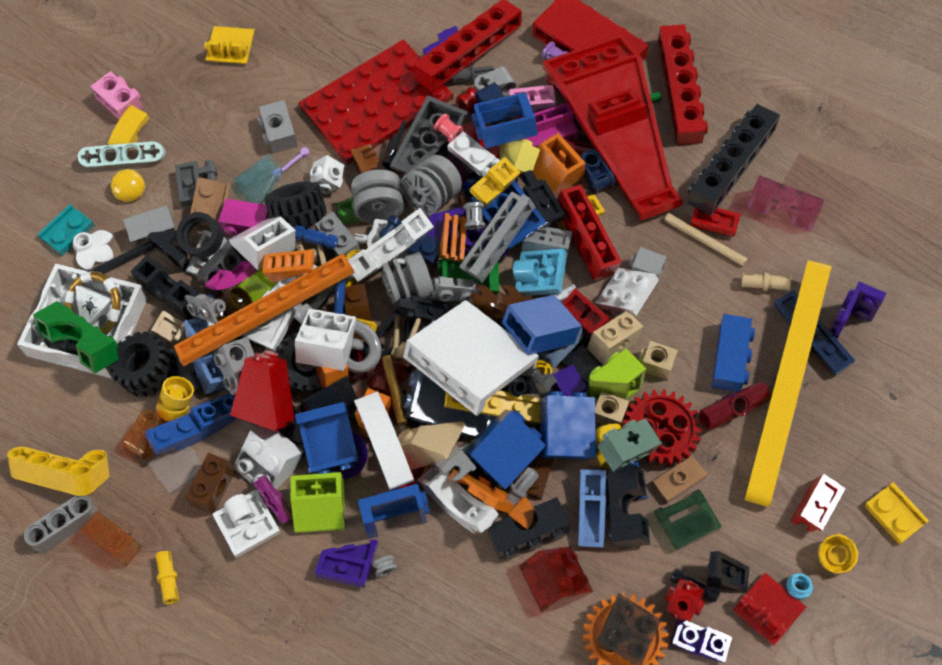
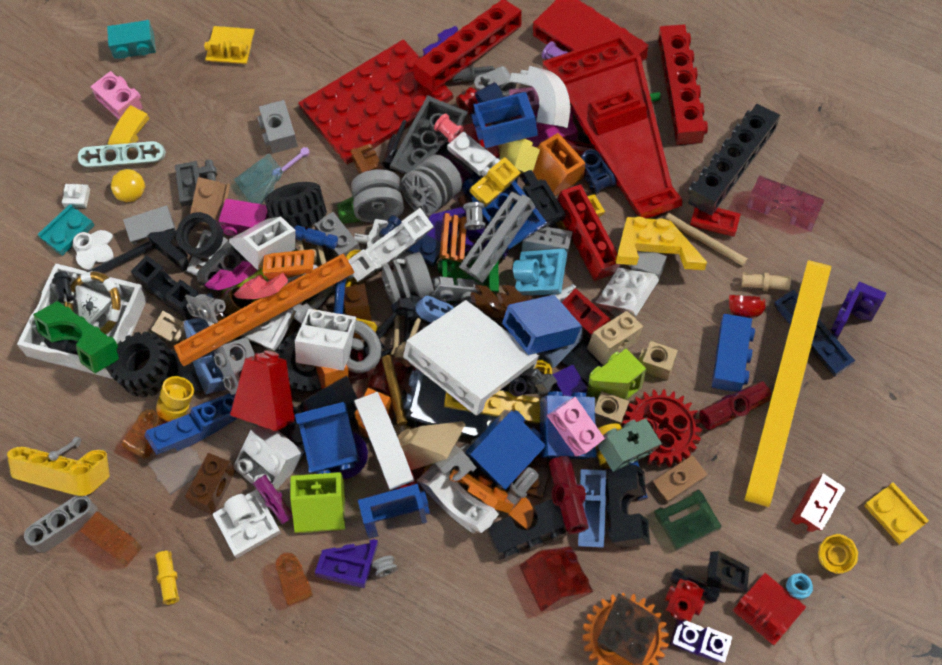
(53, 455): none -> light grey hinge
(62, 283): none -> black pin
(76, 195): none -> white tile
(131, 39): none -> teal brick
(259, 288): none -> coral slope
(293, 582): none -> clear orange piece
(327, 173): white brick -> none
(432, 308): none -> medium blue beam
(552, 94): none -> white arch
(568, 495): none -> dark red piece
(575, 427): none -> bright pink brick
(657, 237): none -> yellow wing
(746, 306): none -> red hair

